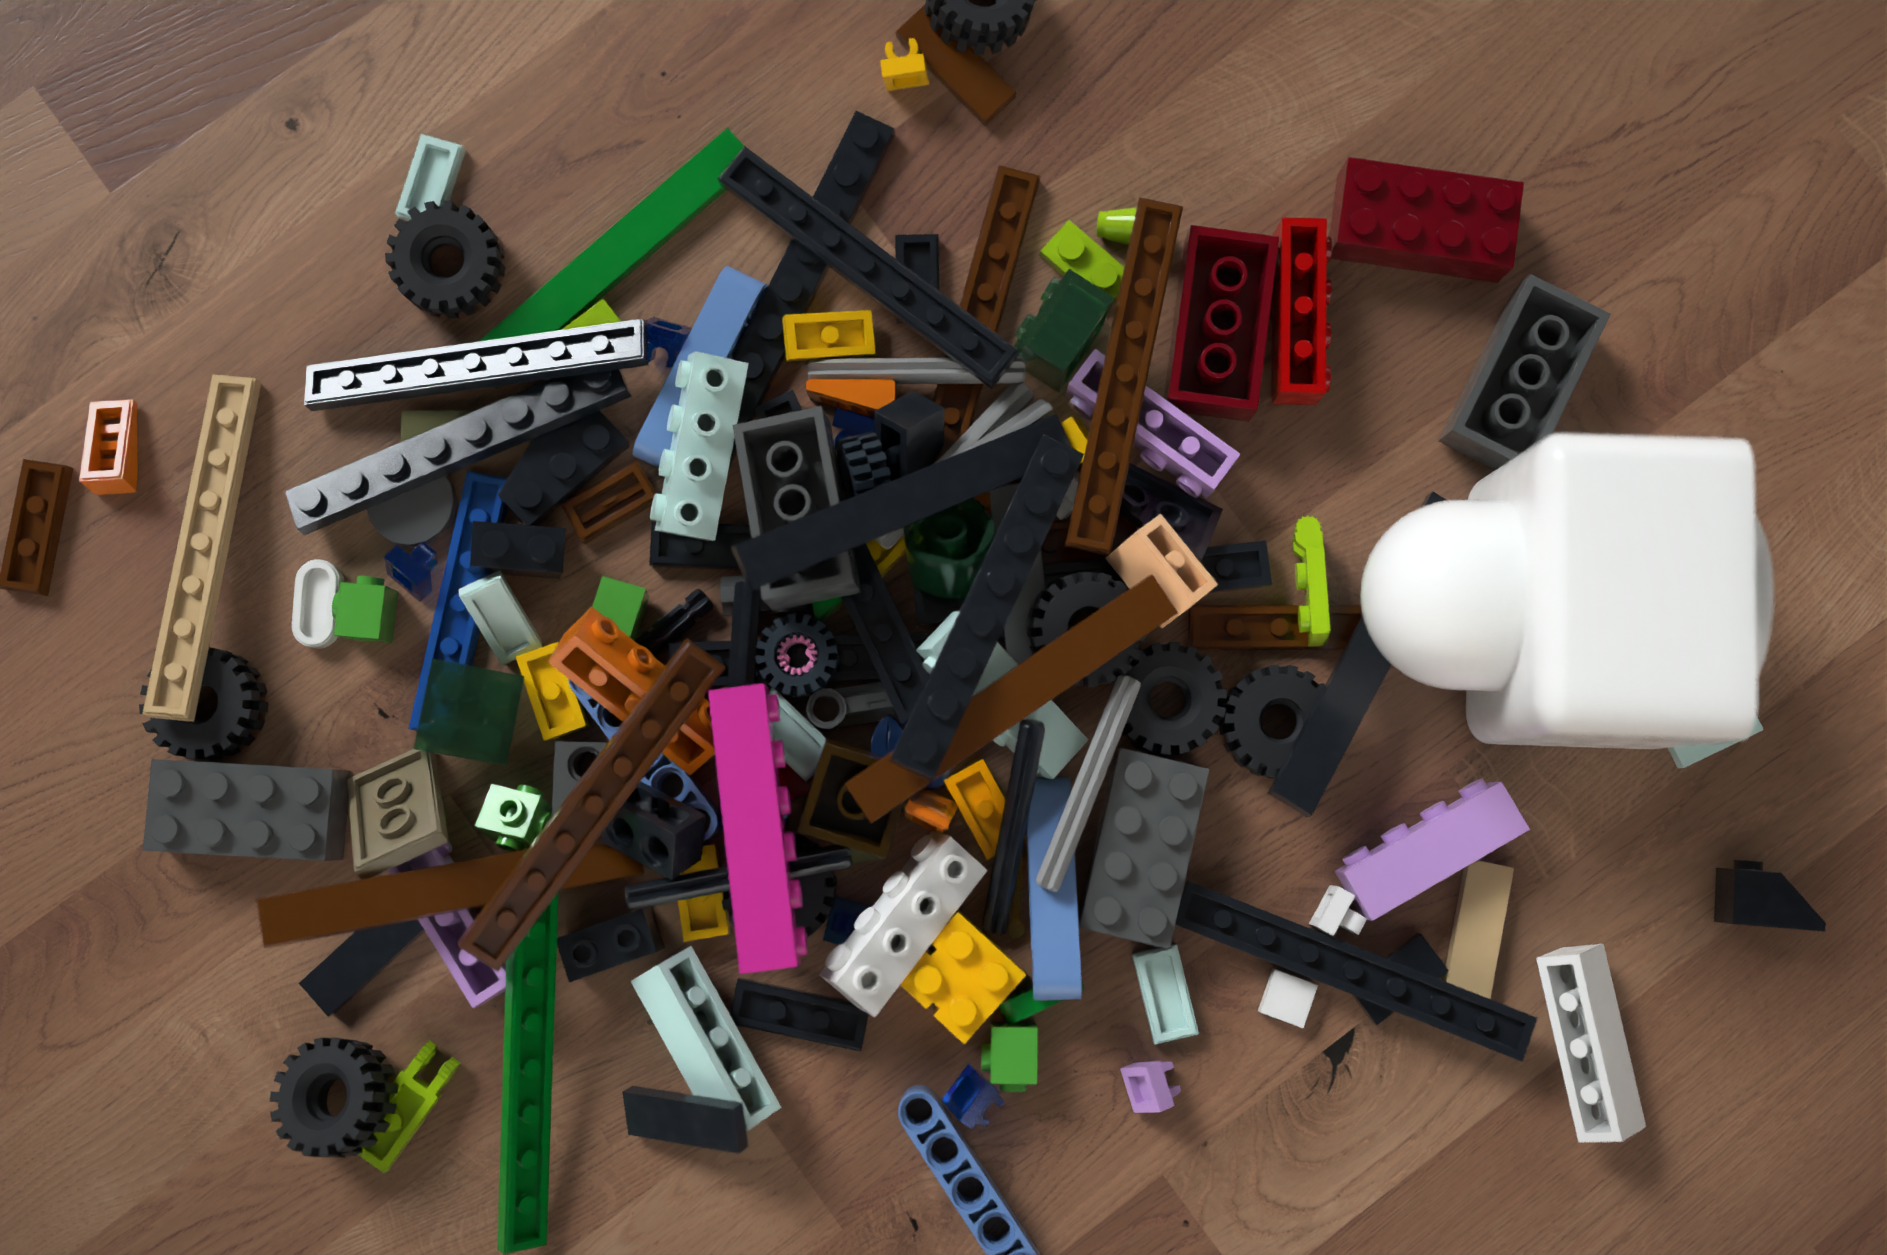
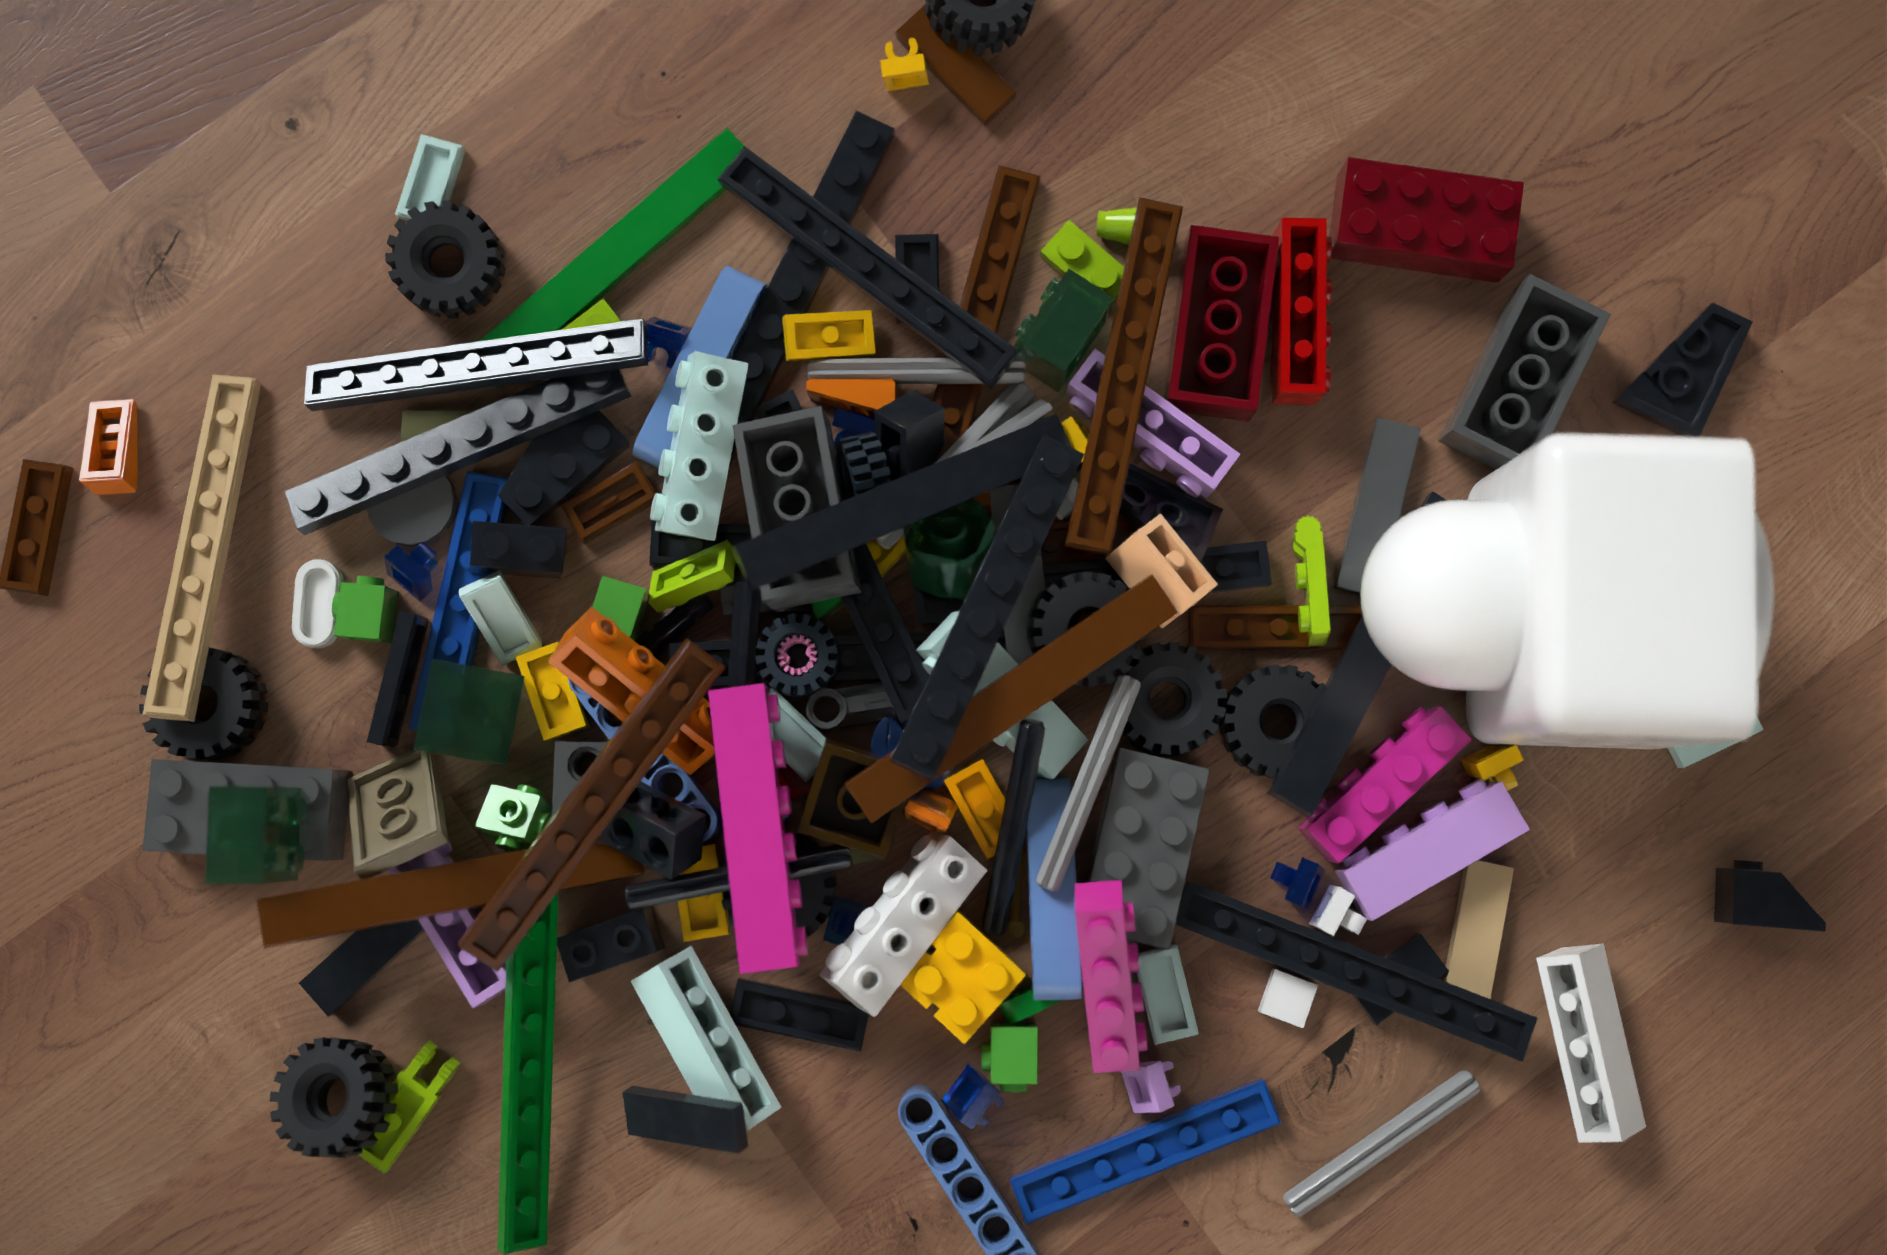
(254, 834): none -> clear green brick
(398, 679): none -> black tile
(692, 576): none -> lime plate
(1107, 978): none -> dark pink brick
(1144, 1151): none -> blue tile
(1301, 882): none -> clear blue tile
(1377, 497): none -> dark grey tile
(1381, 1143): none -> light grey axle
(1385, 783): none -> dark pink brick
(1494, 764): none -> yellow tile
(1689, 373): none -> black wing

